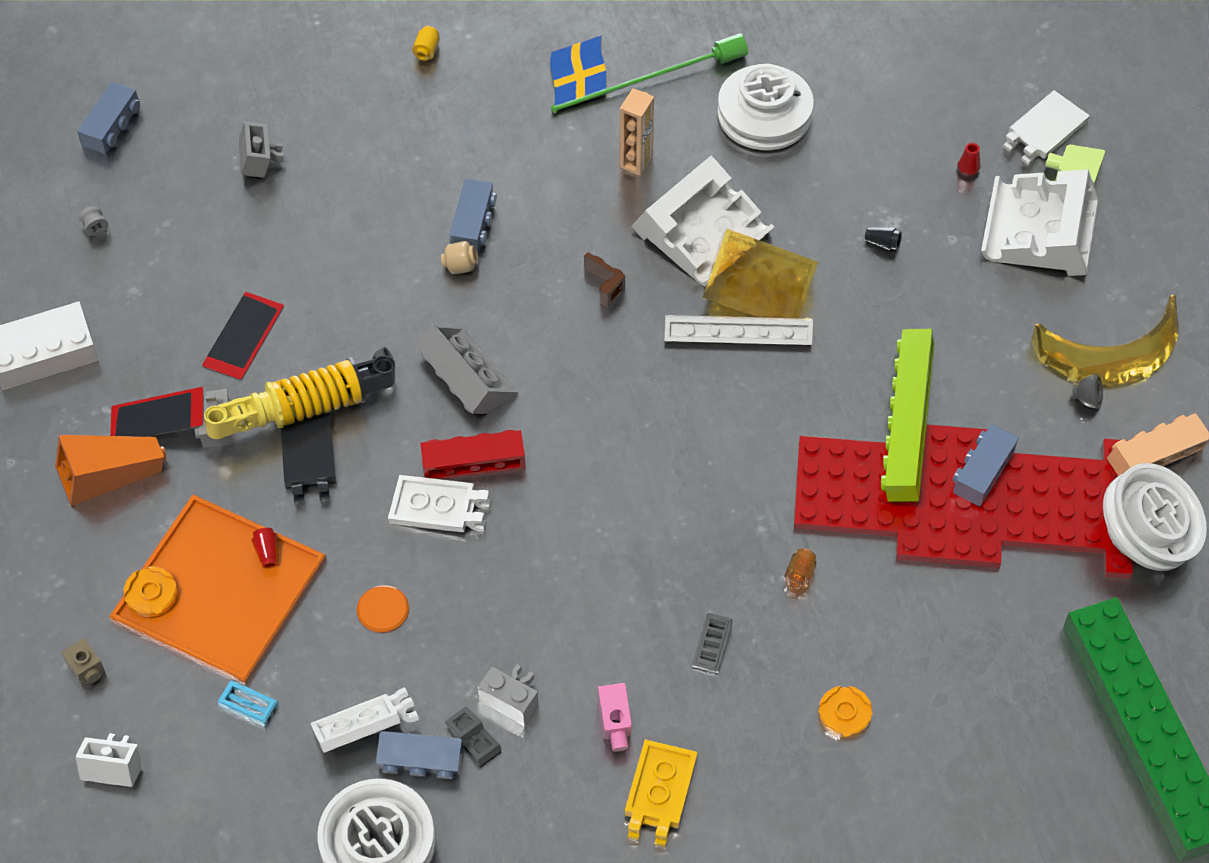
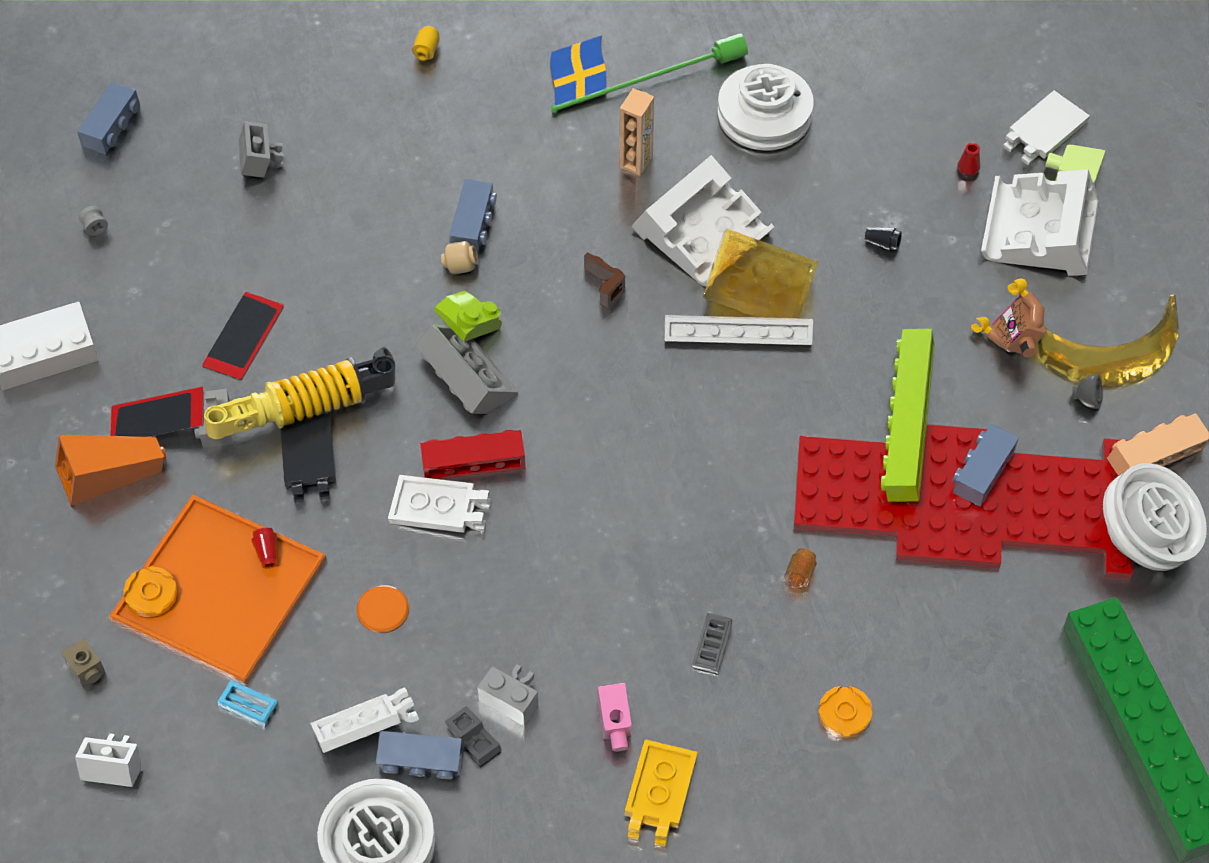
(468, 315): none -> lime slope
(1019, 324): none -> nougat torso

